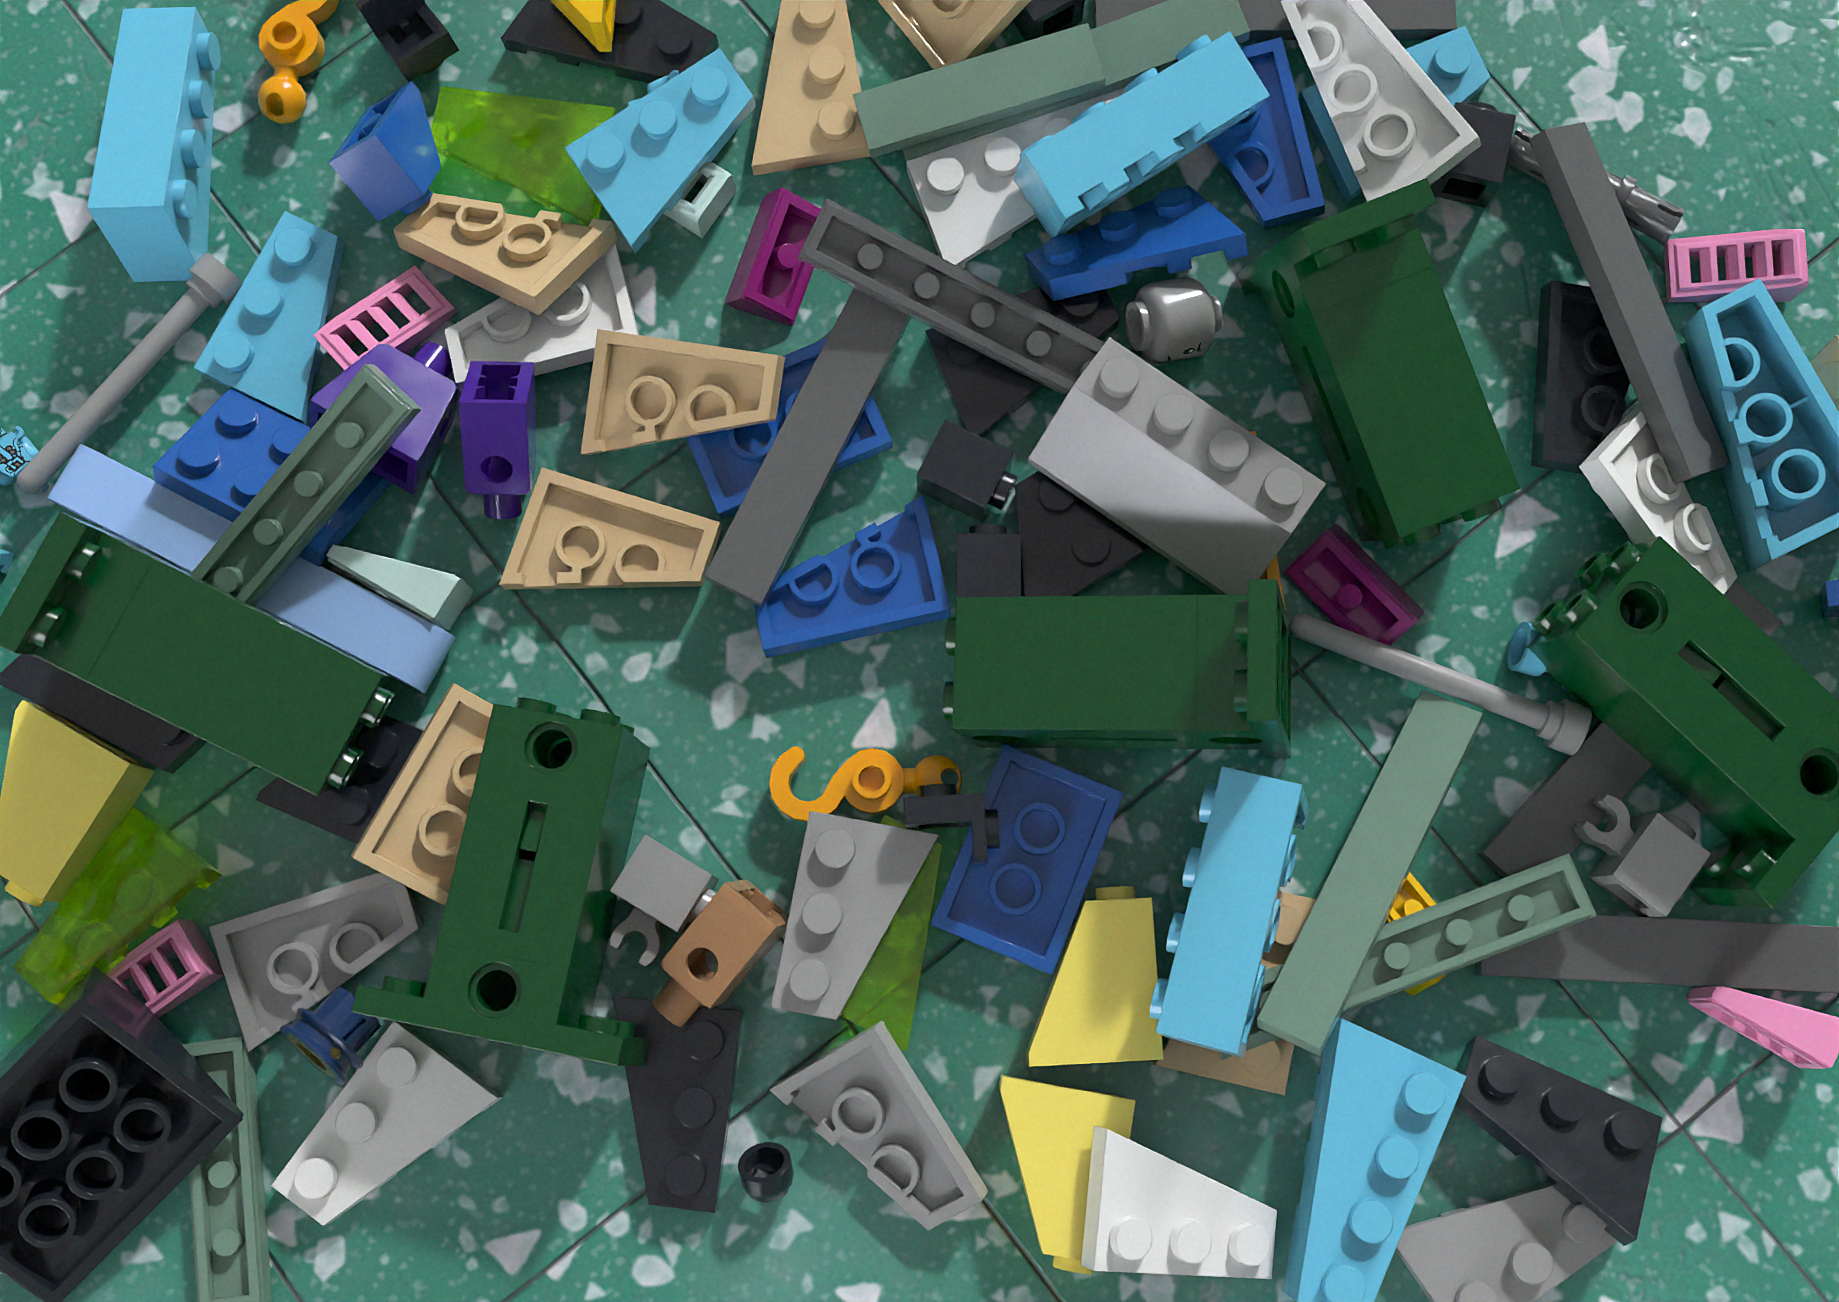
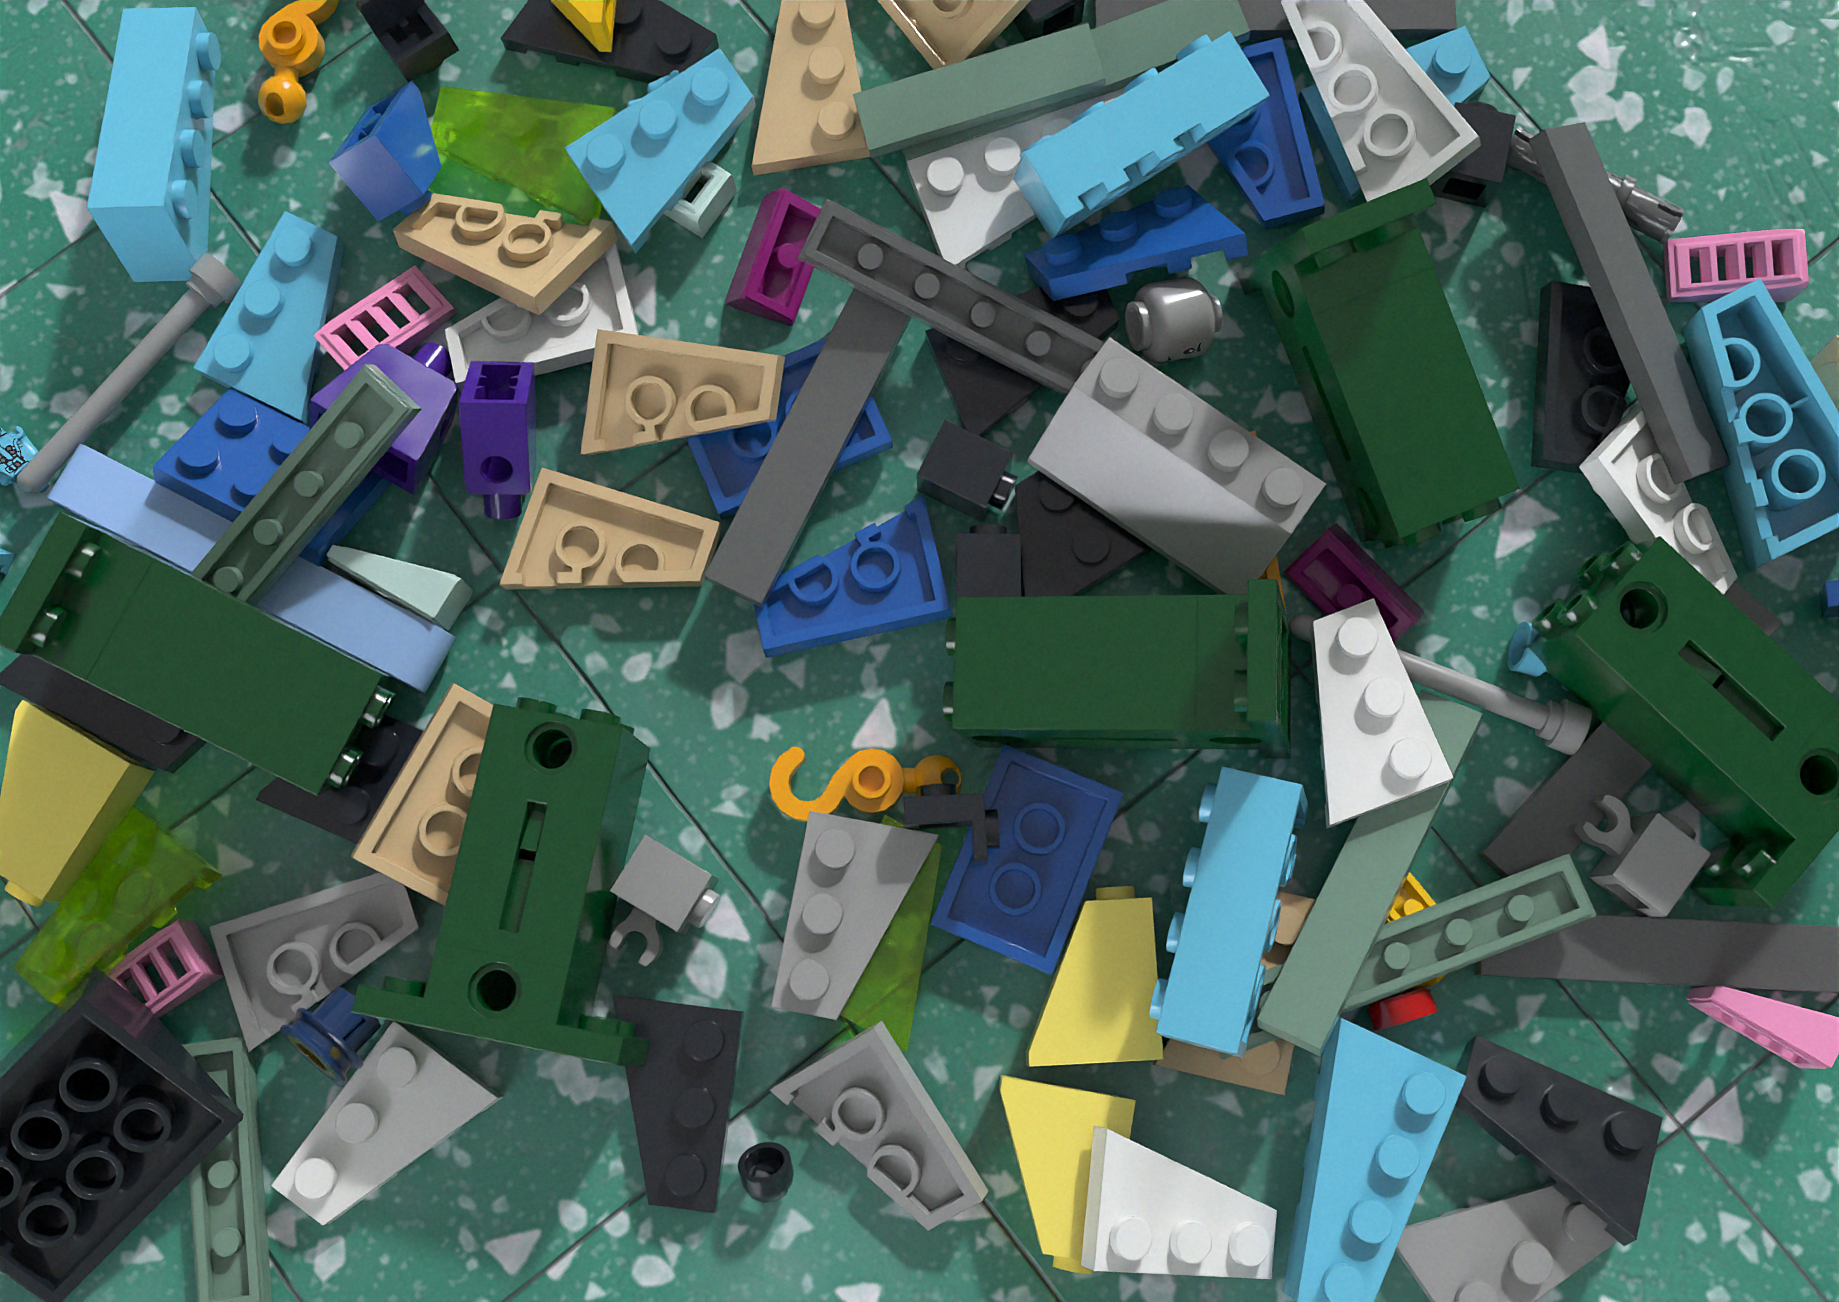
(739, 929): medium nougat torso -> none
(1370, 718): none -> white wing
(1401, 1008): none -> red tile

